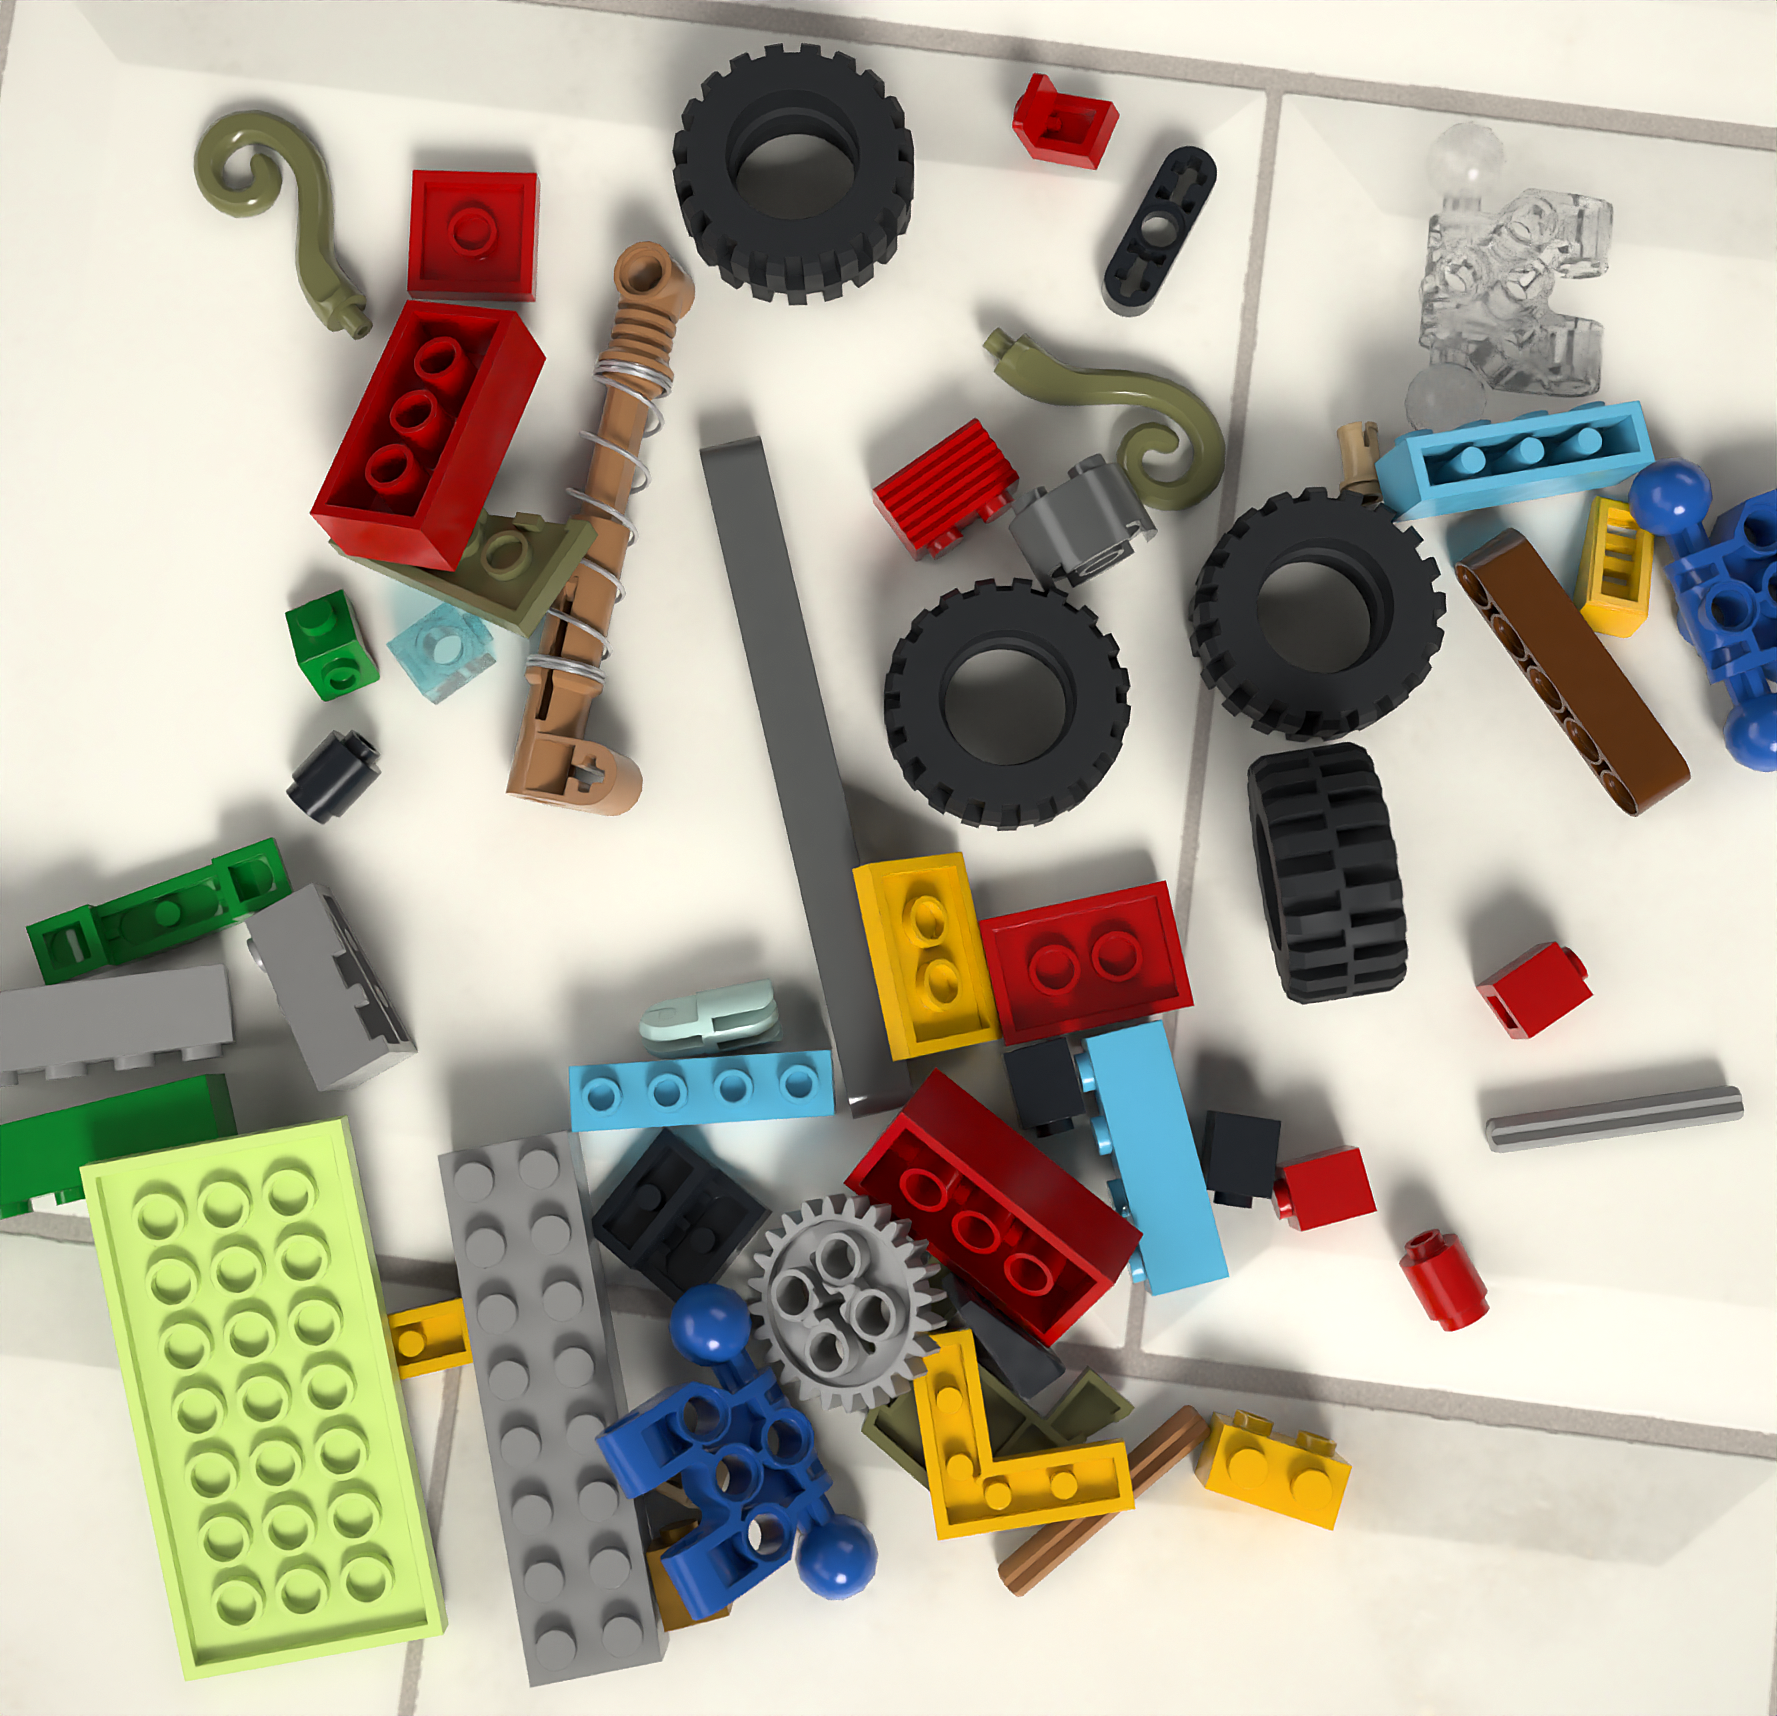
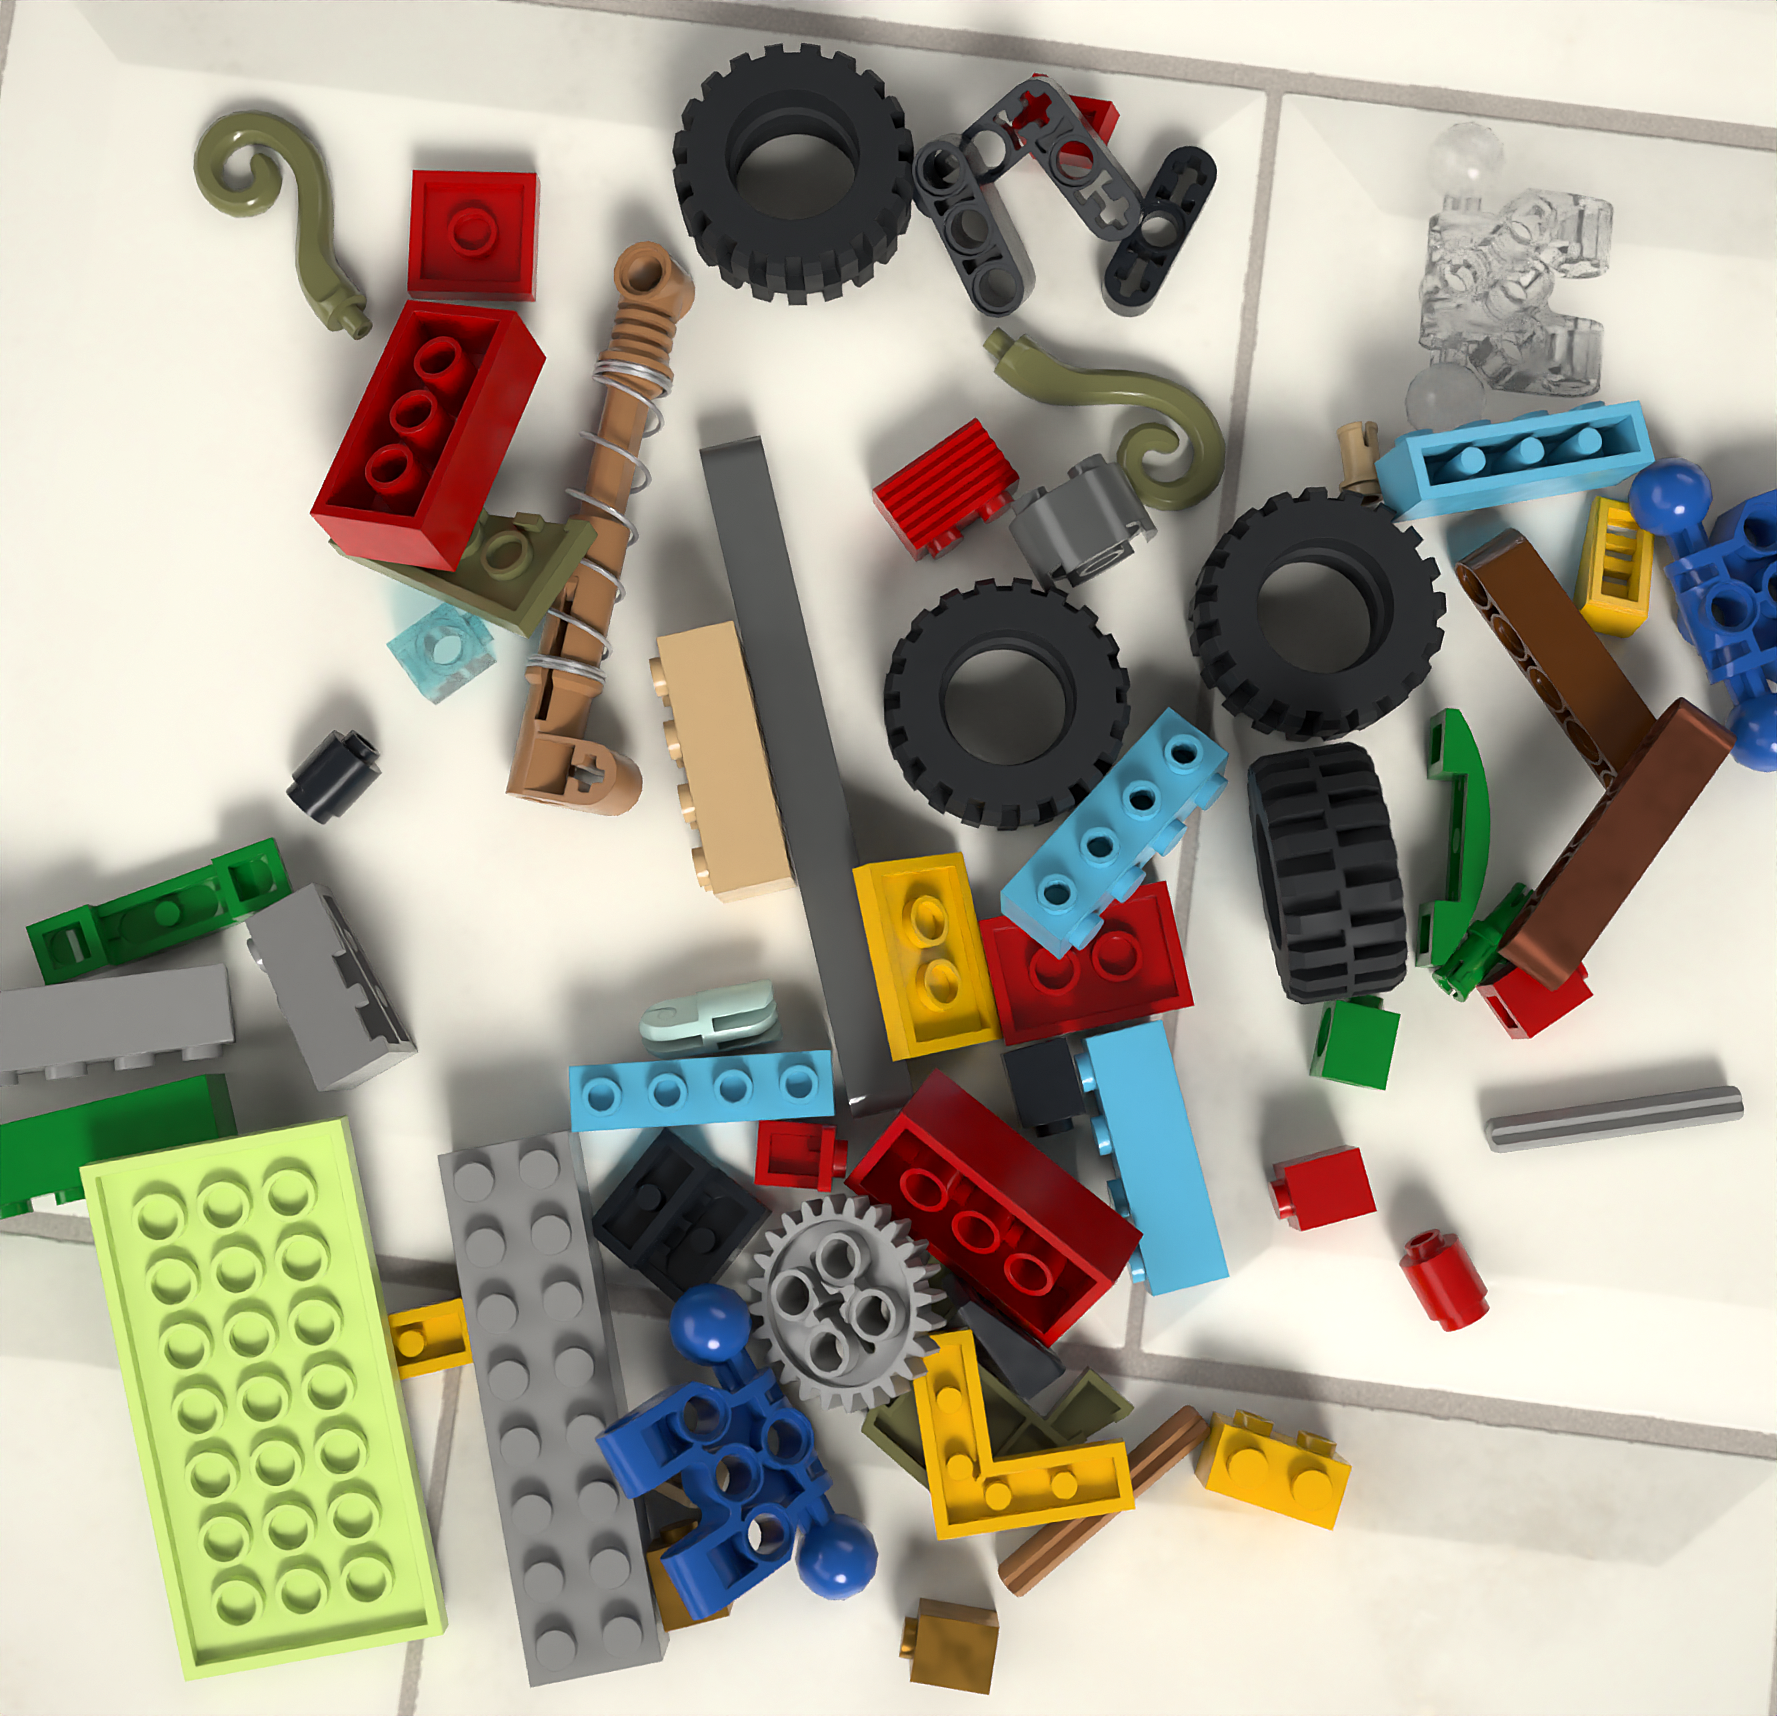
(331, 646): green bracket -> none
(725, 763): none -> tan brick
(799, 1155): none -> red bracket
(951, 1645): none -> pearl gold brick
(975, 192): none -> black beam
(1045, 144): none -> black beam
(1115, 833): none -> medium azure brick
(1239, 1157): black brick -> none
(1355, 1042): none -> green brick
(1456, 759): none -> green slope
(1478, 952): none -> green pin
(1616, 844): none -> copper beam

